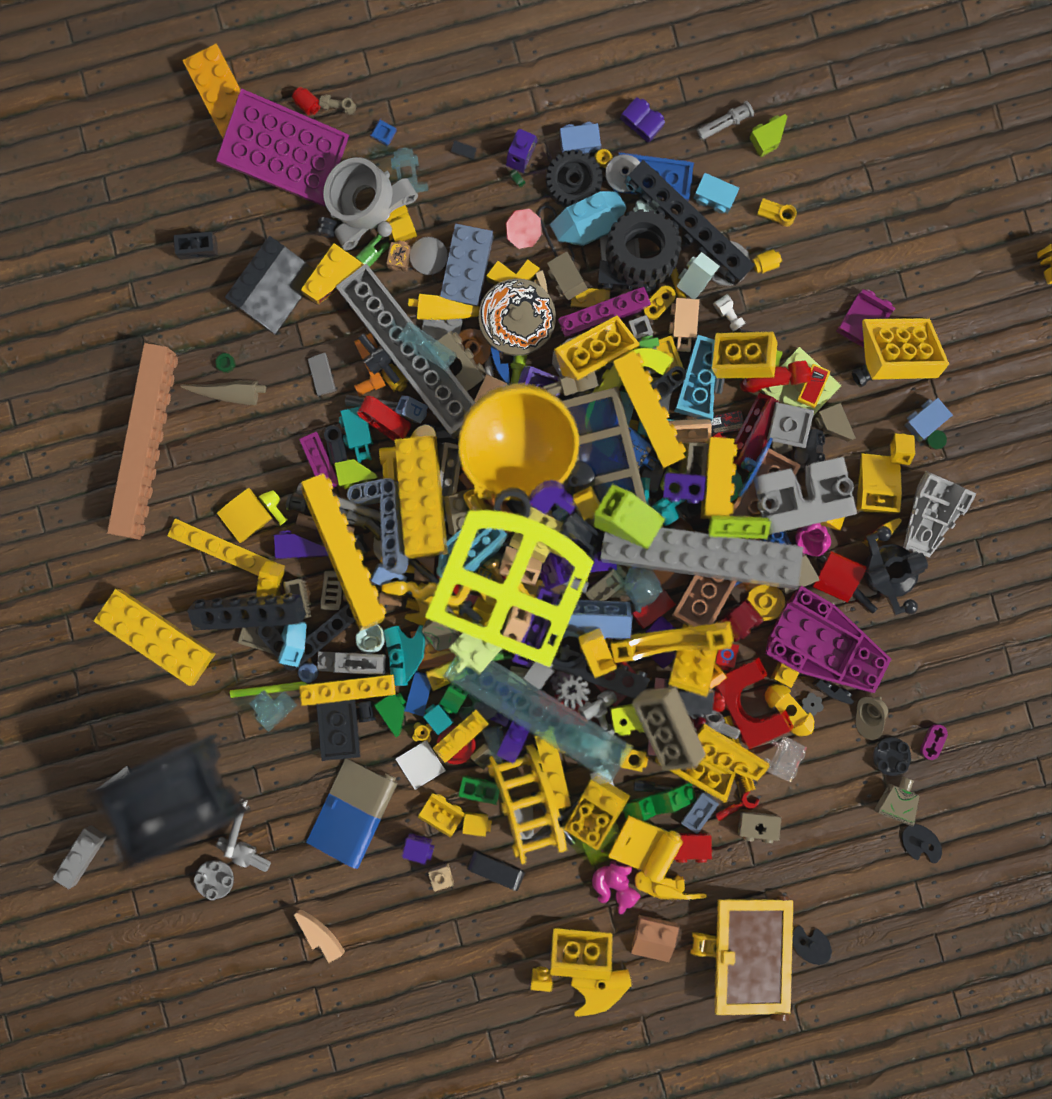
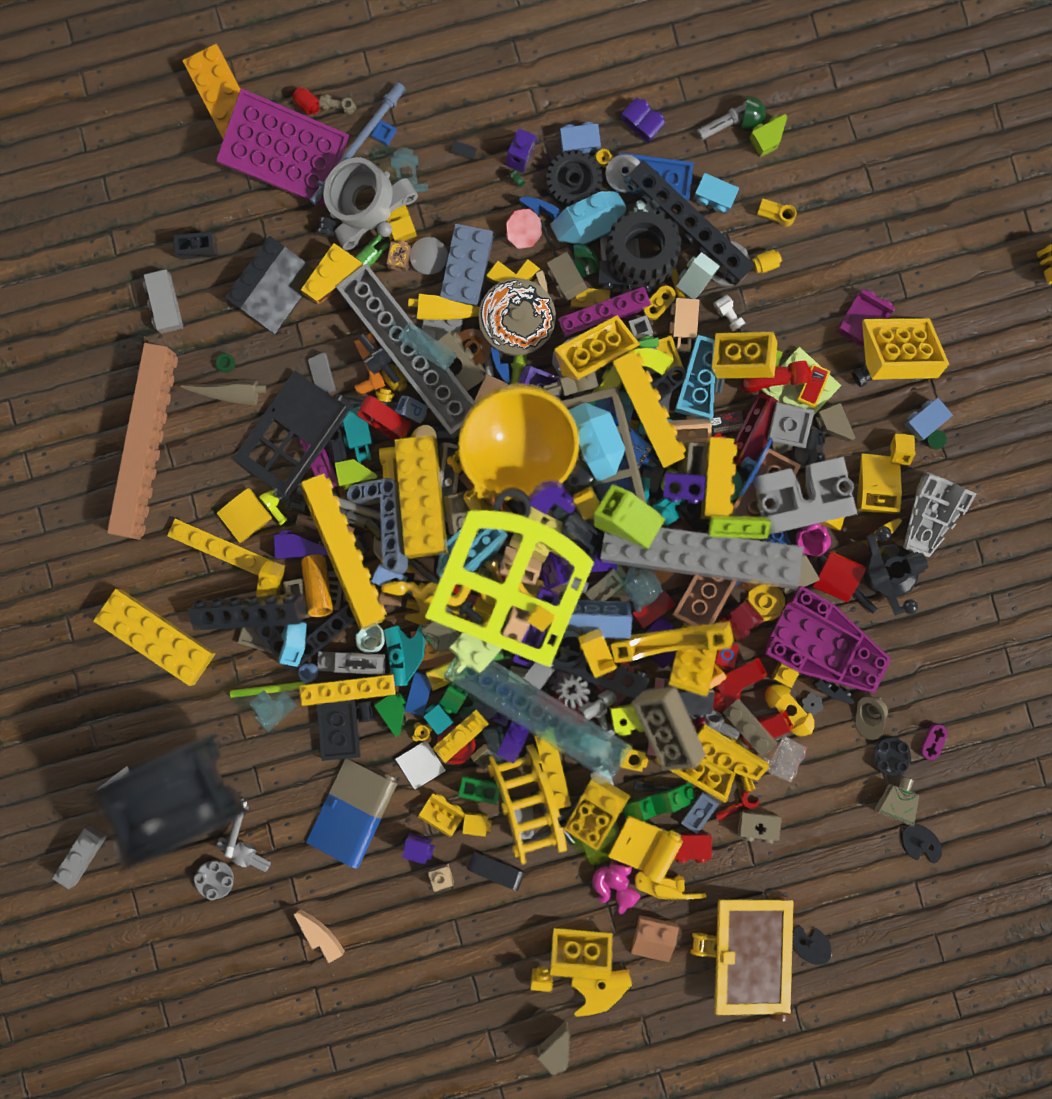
(162, 301): none -> light grey brick
(305, 412): none -> black door
(317, 587): none -> light orange piece
(385, 395): none -> yellow plate
(390, 101): none -> sand blue bar
(452, 461): none -> yellow plate
(538, 205): none -> blue slope
(540, 618): none -> yellow tile
(555, 1050): none -> dark tan slope
(585, 260): none -> dark green helmet
(598, 440): none -> medium azure wedge
(750, 727): none -> dark tan plate
(754, 113): none -> dark green helmet

